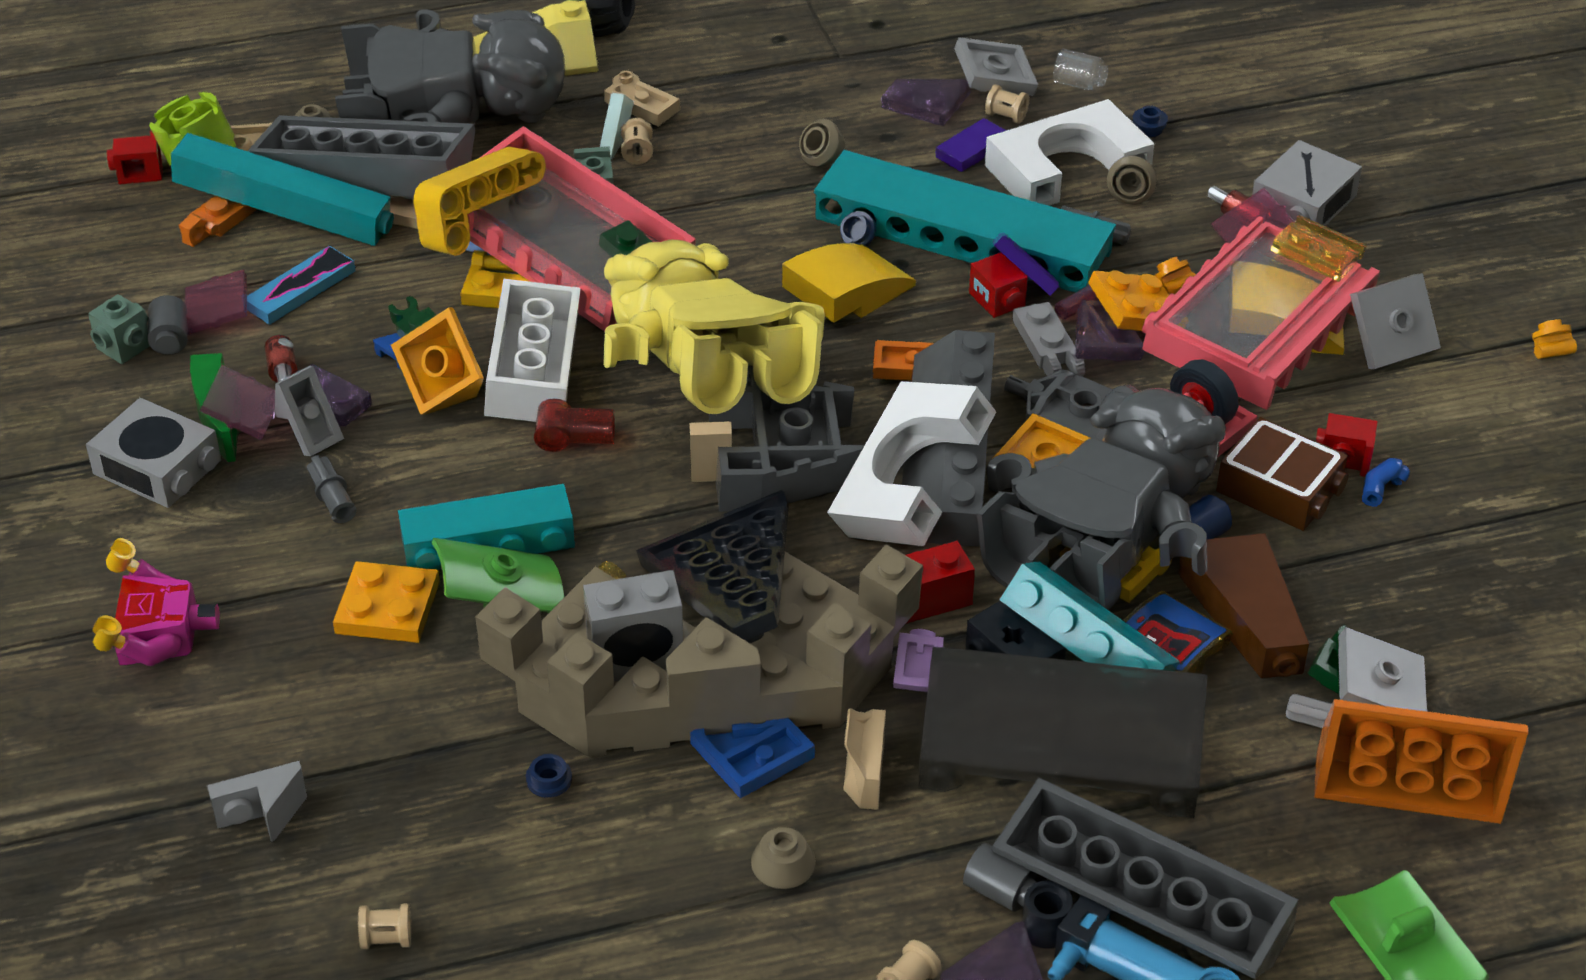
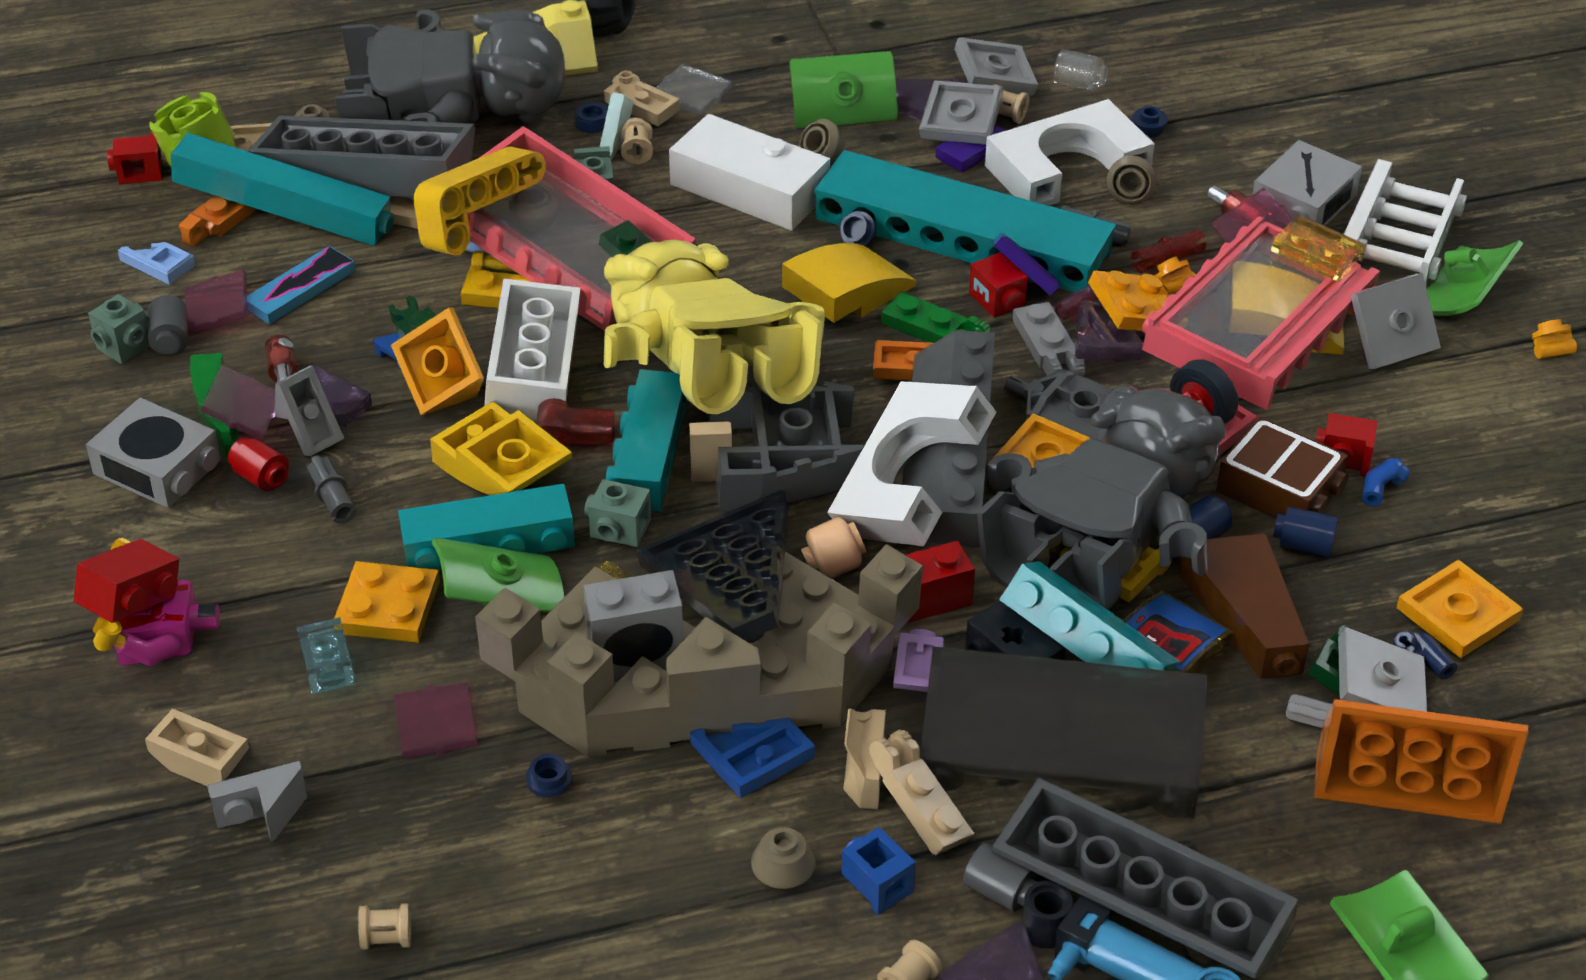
(126, 580): none -> red brick
(161, 261): none -> light blue tile
(195, 748): none -> tan slope
(258, 463): none -> red brick
(325, 655): none -> clear light blue brick
(435, 720): none -> clear pink piece
(497, 450): none -> yellow slope
(591, 117): none -> dark blue tile
(618, 512): none -> sand green brick
(649, 434): none -> teal brick
(695, 88): none -> clear piece
(747, 171): none -> white brick
(834, 547): none -> light nougat head
(844, 89): none -> bright green shield
(879, 869): none -> blue brick
(919, 792): none -> tan hinge
(926, 319): none -> green hinge
(961, 112): none -> light grey plate
(1168, 248): none -> clear red pin
(1306, 531): none -> dark blue brick
(1374, 206): none -> white fence
(1428, 647): none -> dark blue arm
(1459, 608): none -> light orange plate
(1468, 277): none -> bright green shield

